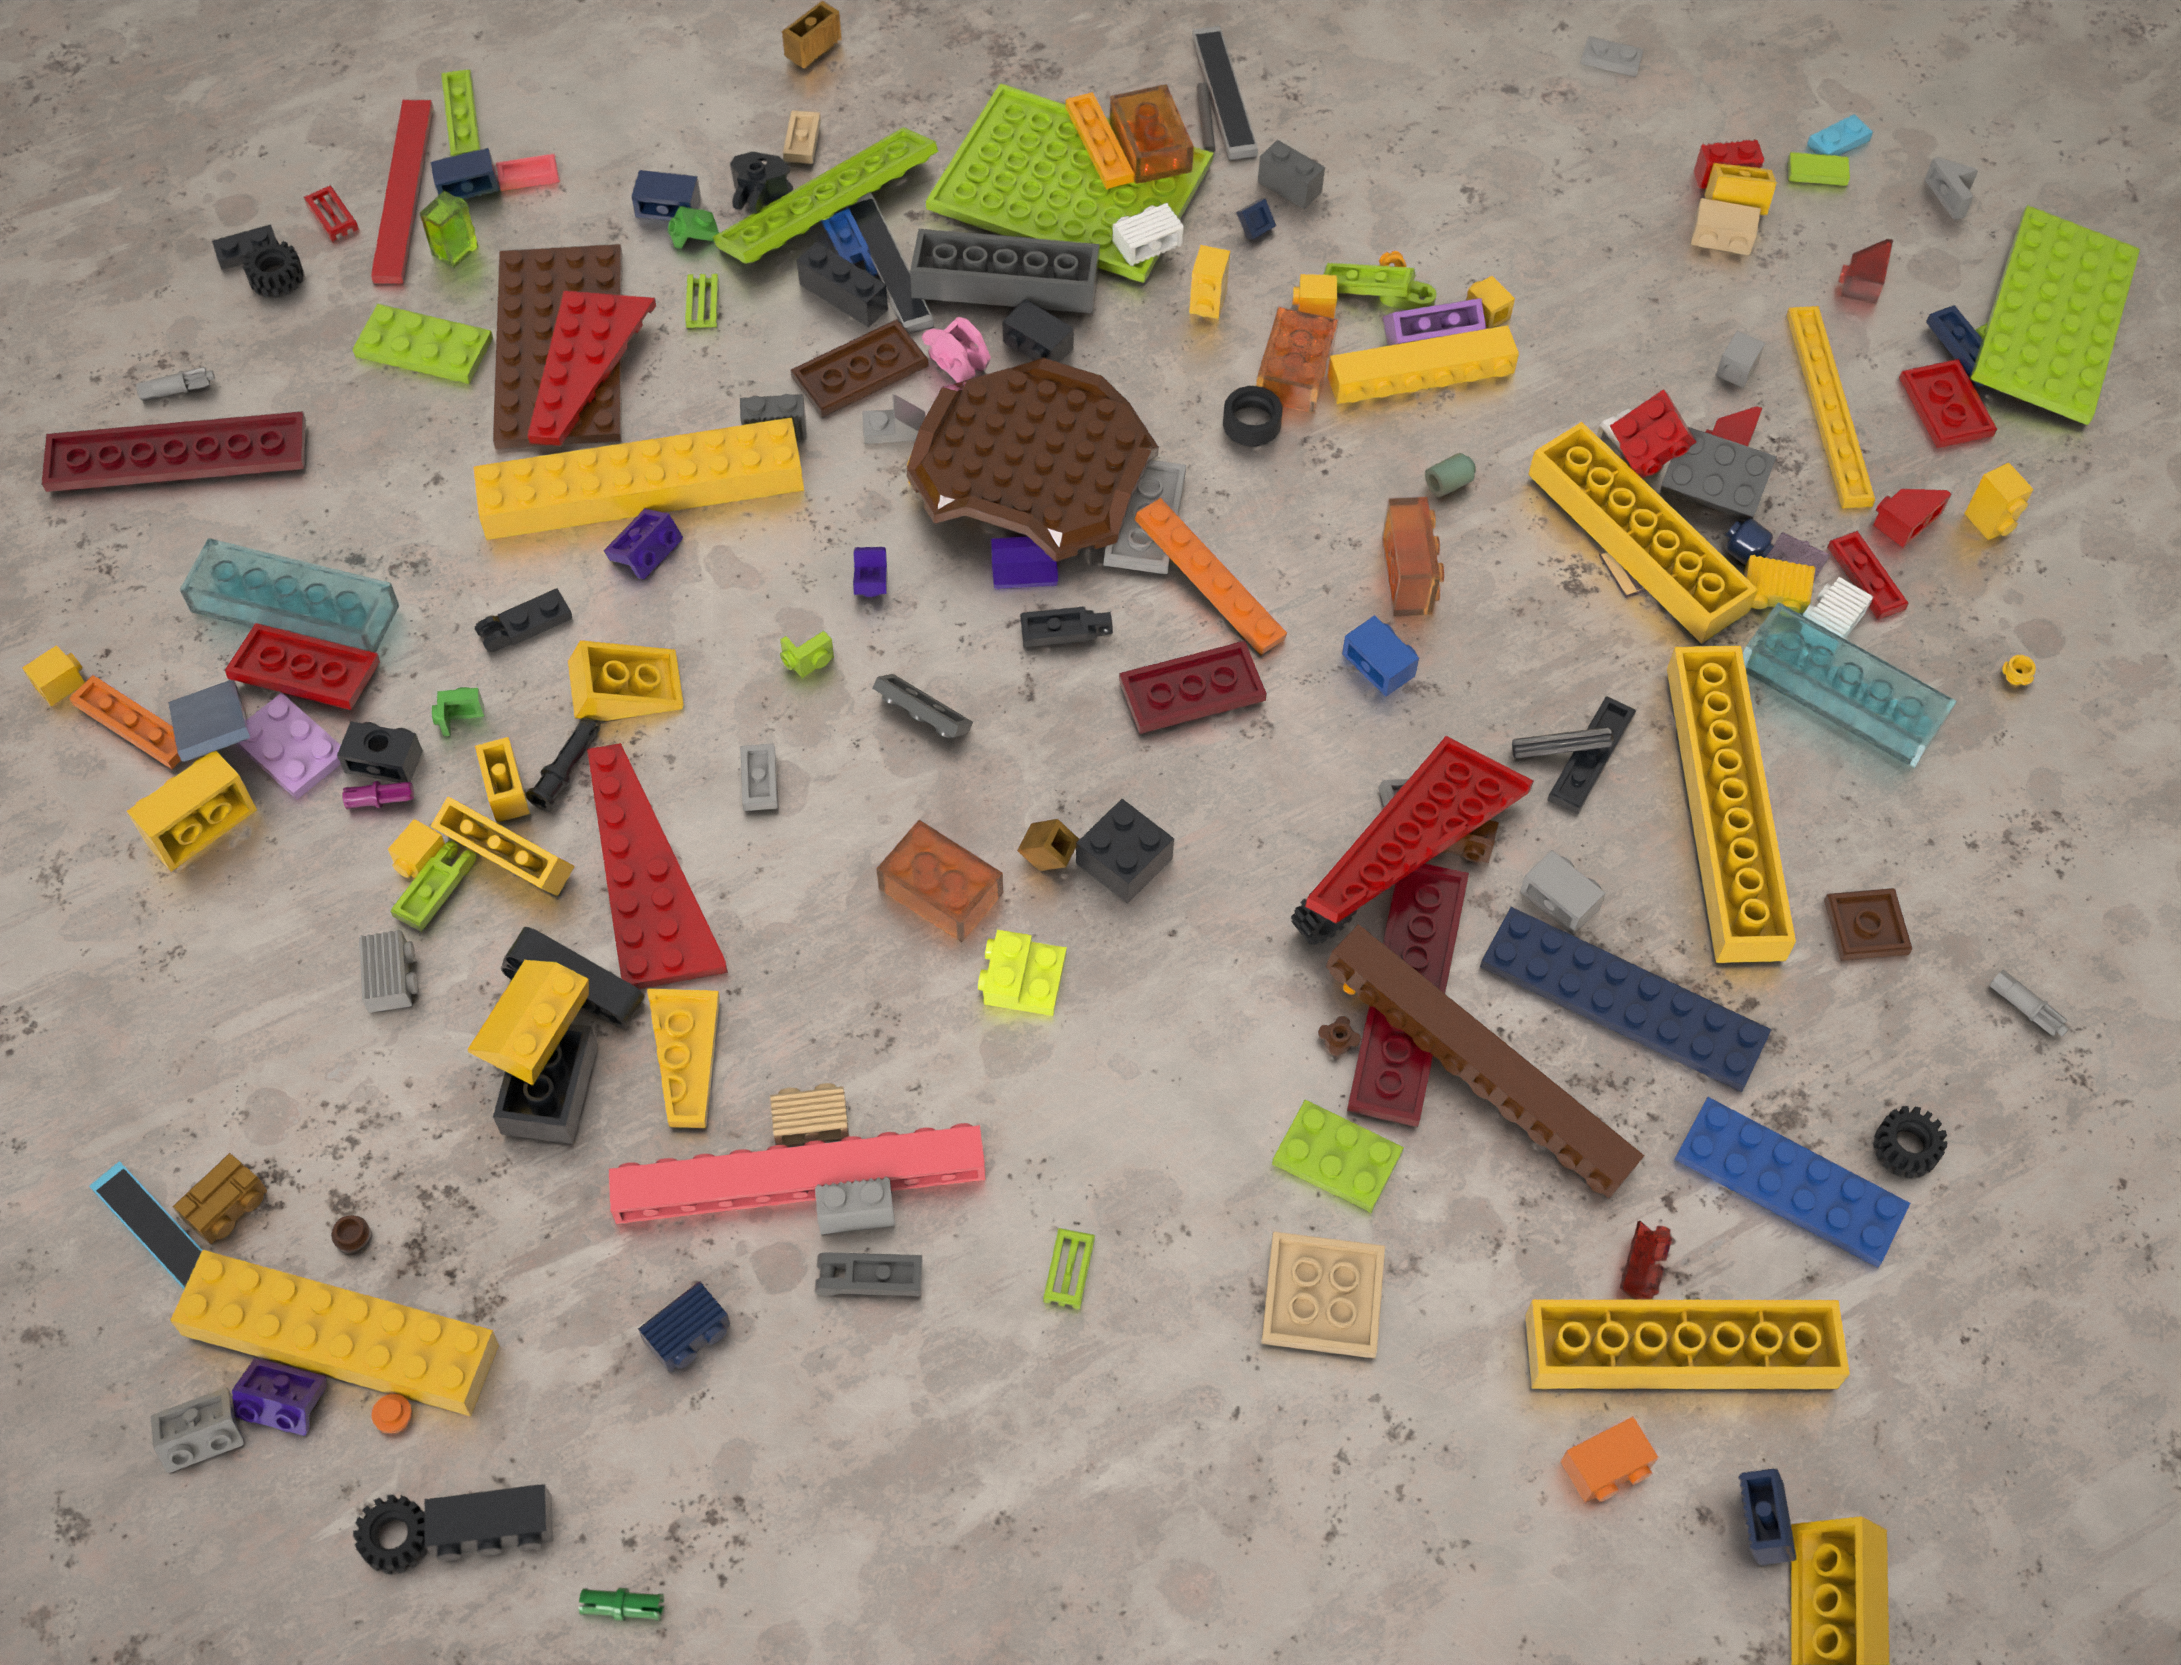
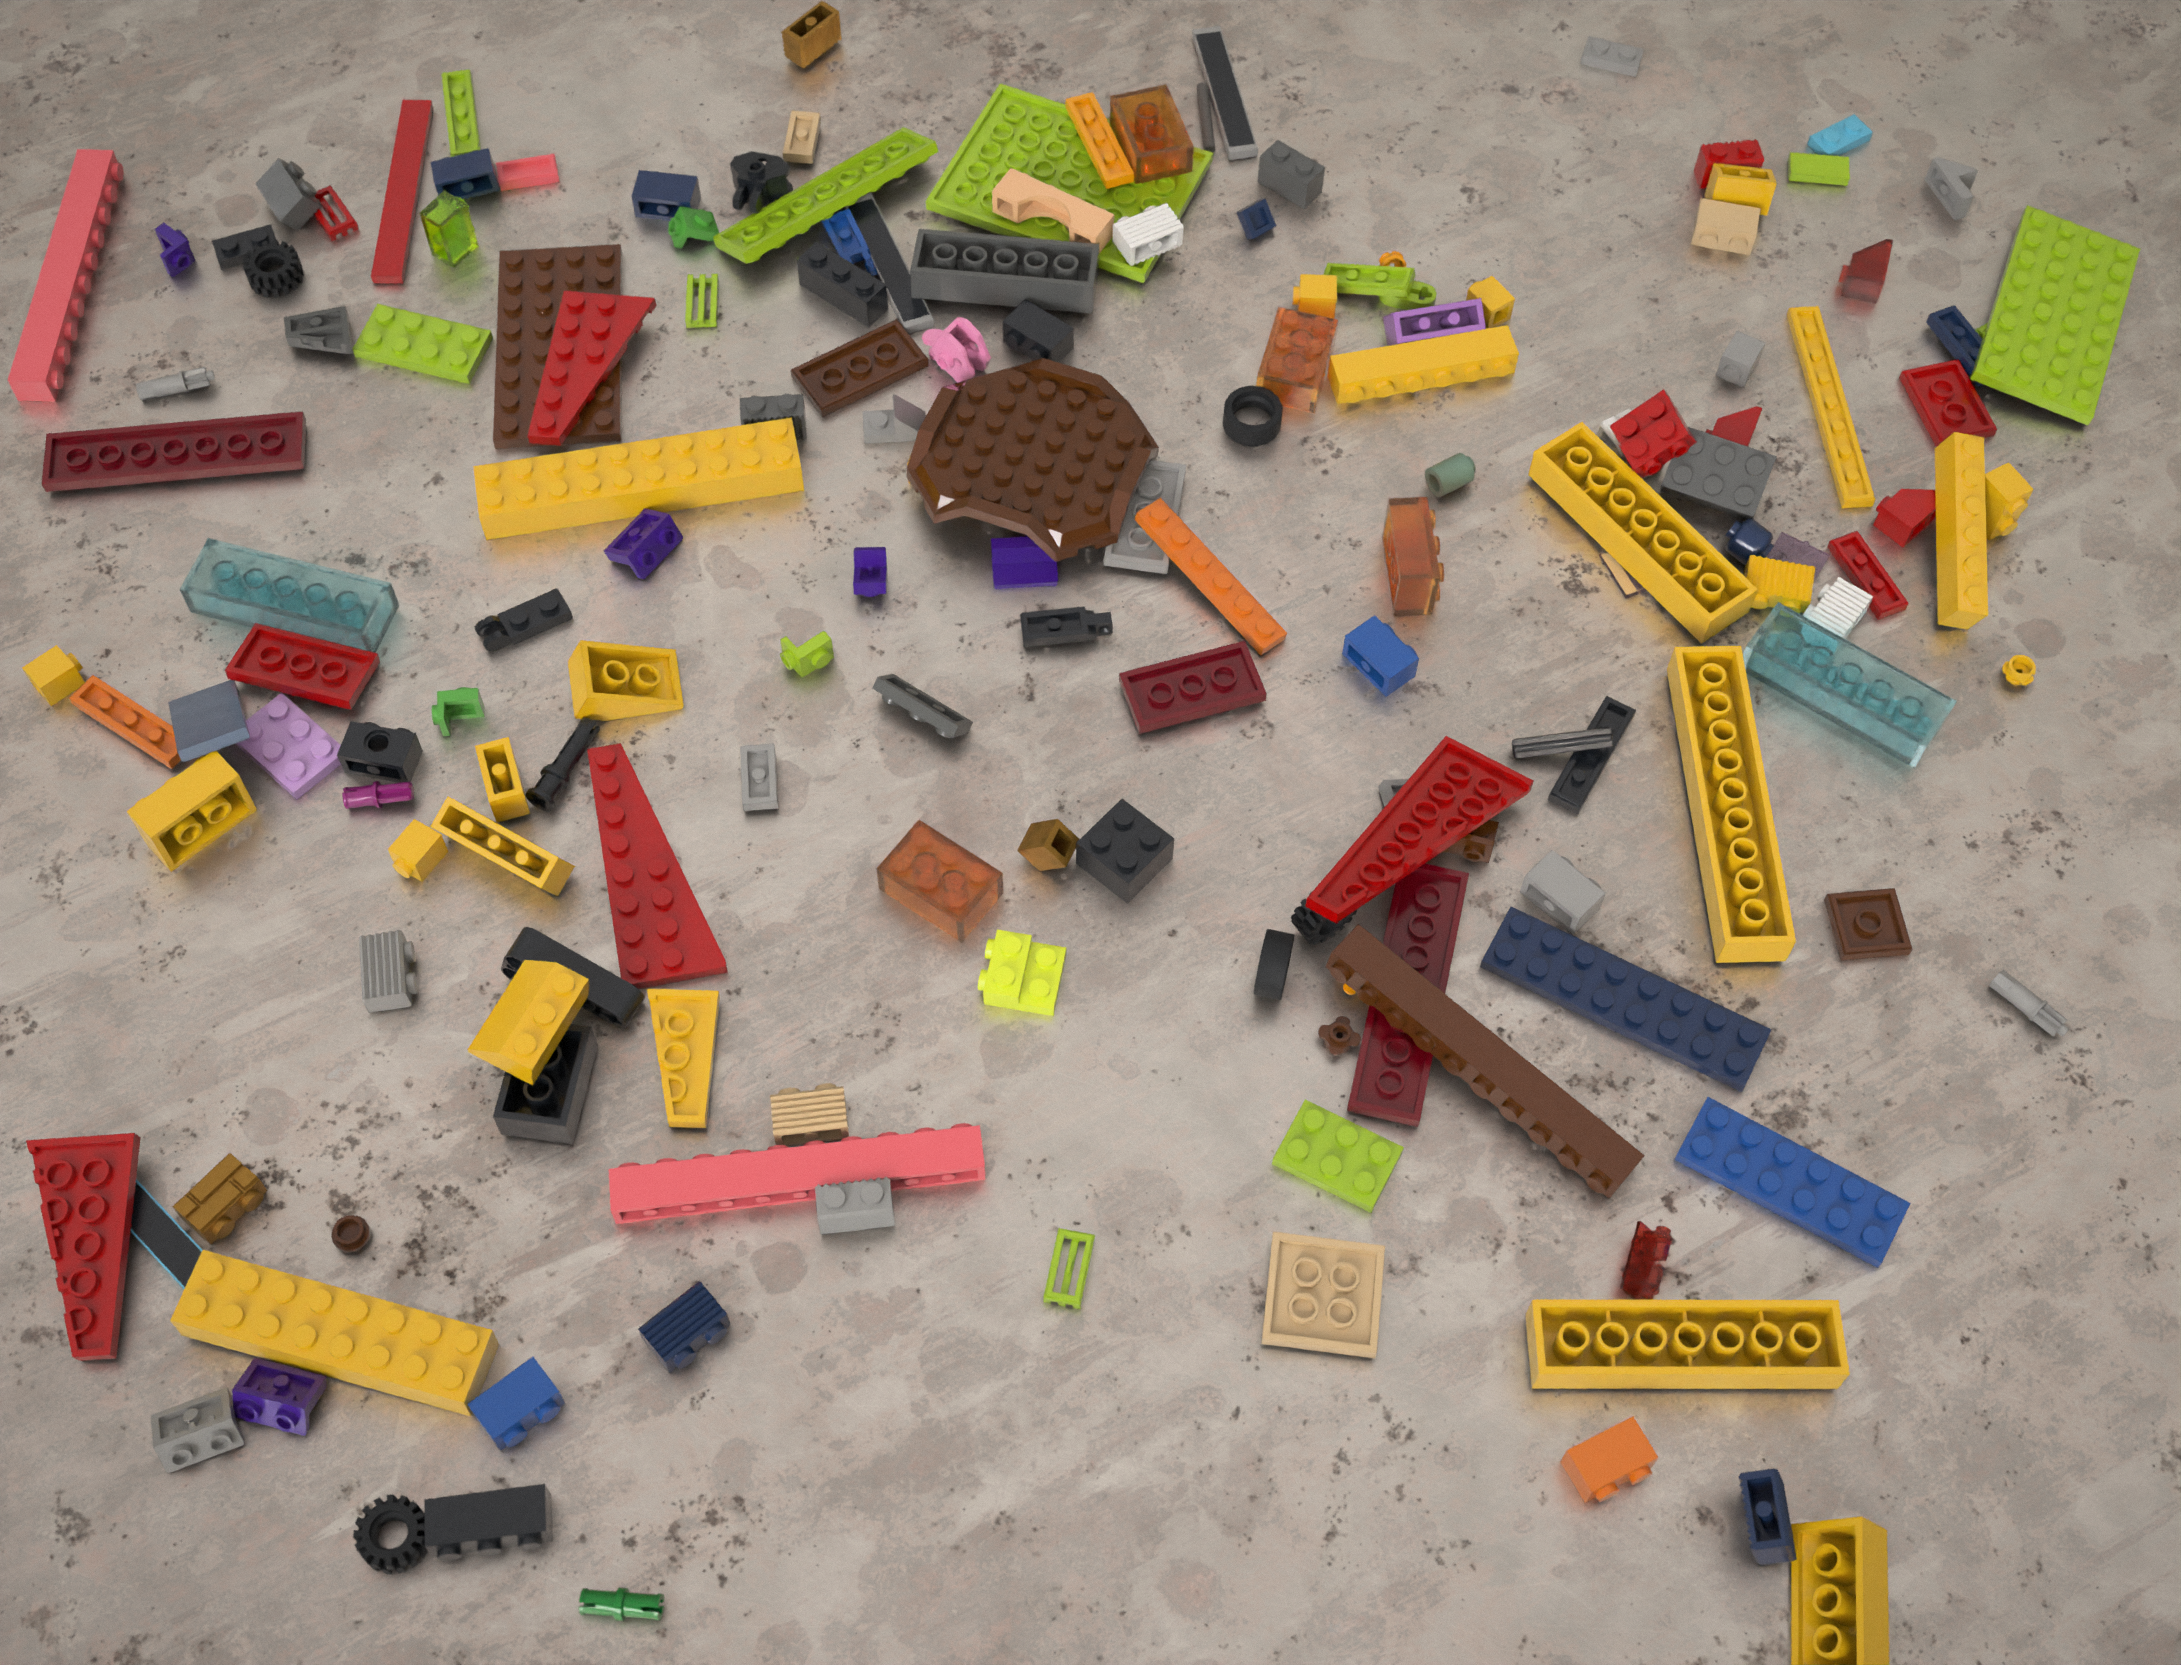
(65, 276): none -> coral brick
(87, 1222): none -> red wing
(177, 252): none -> dark purple bracket
(288, 193): none -> dark grey brick
(320, 330): none -> dark grey wing
(391, 1413): orange plate -> none
(432, 886): lime hinge -> none
(517, 1404): none -> blue brick
(869, 1274): dark grey plate -> none
(1025, 197): none -> light nougat arch
(1209, 281): yellow brick -> none
(1273, 964): none -> black tyre
(1920, 1126): black tyre -> none
(1961, 531): none -> yellow brick

